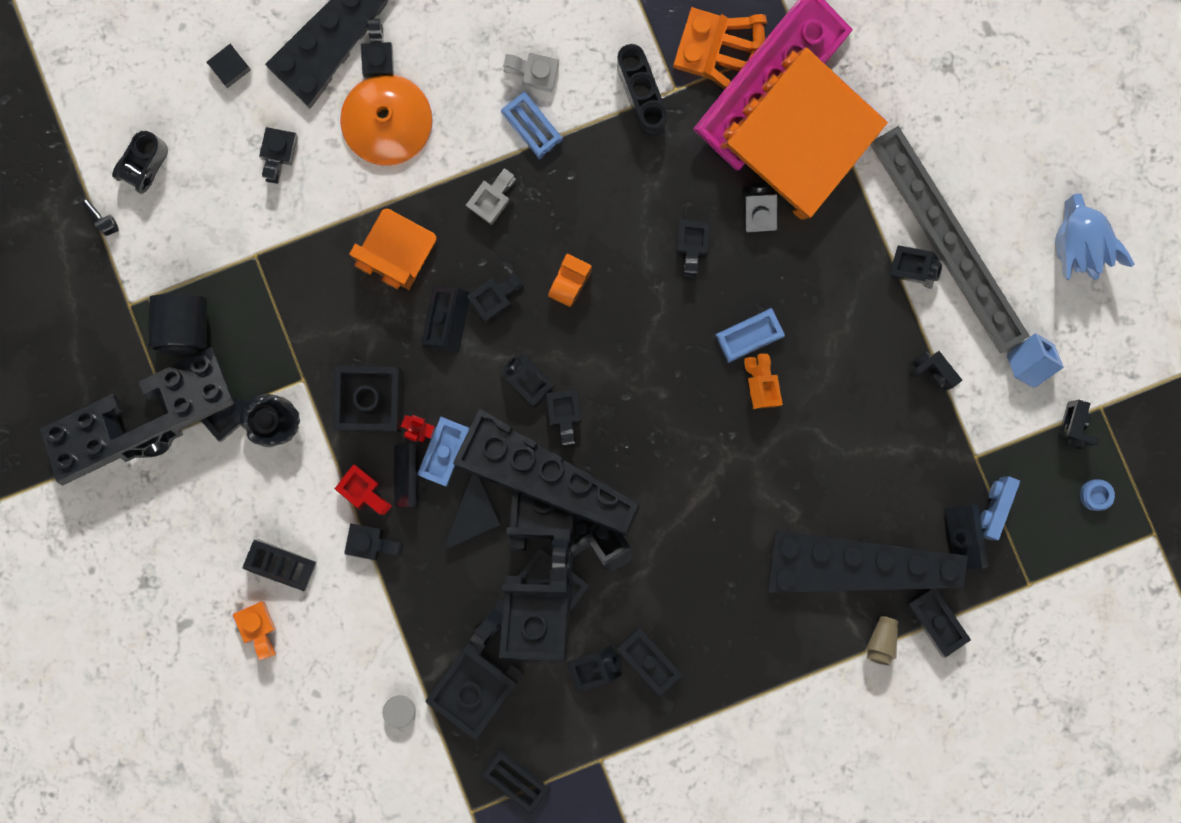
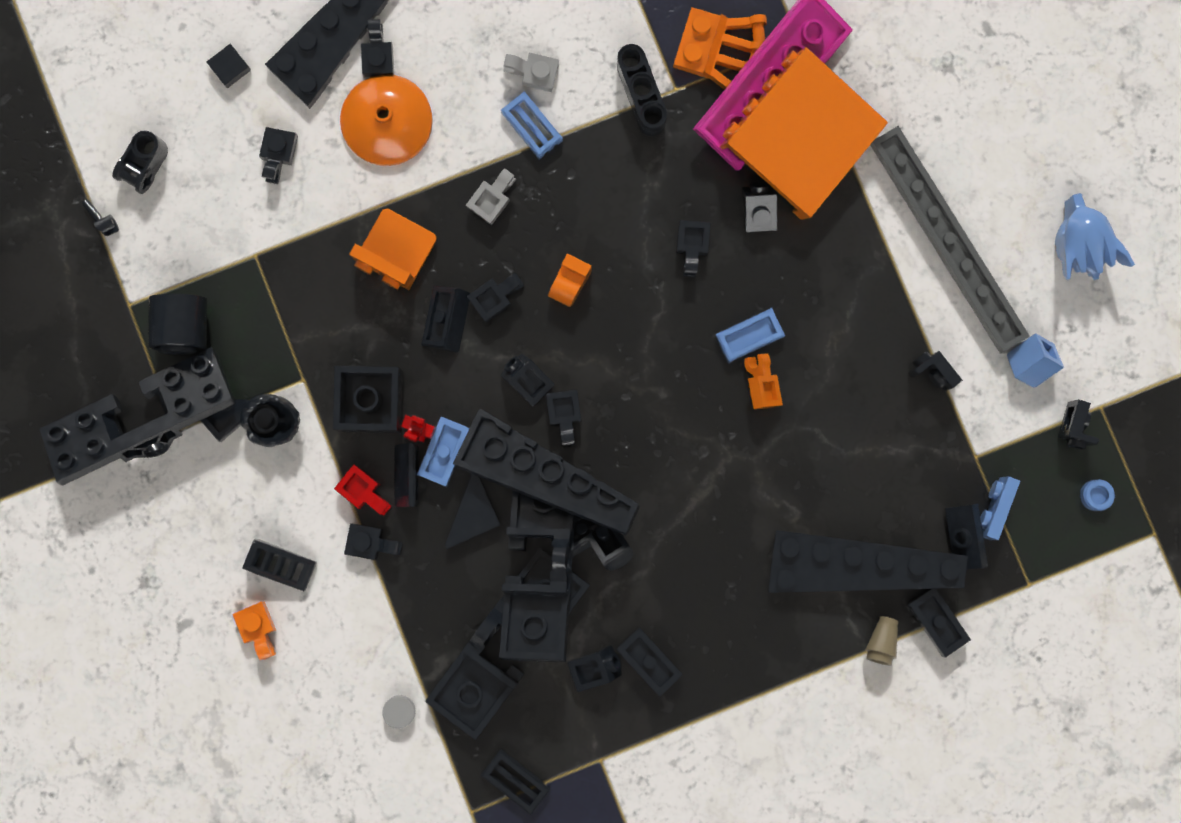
(916, 266): black bracket -> none

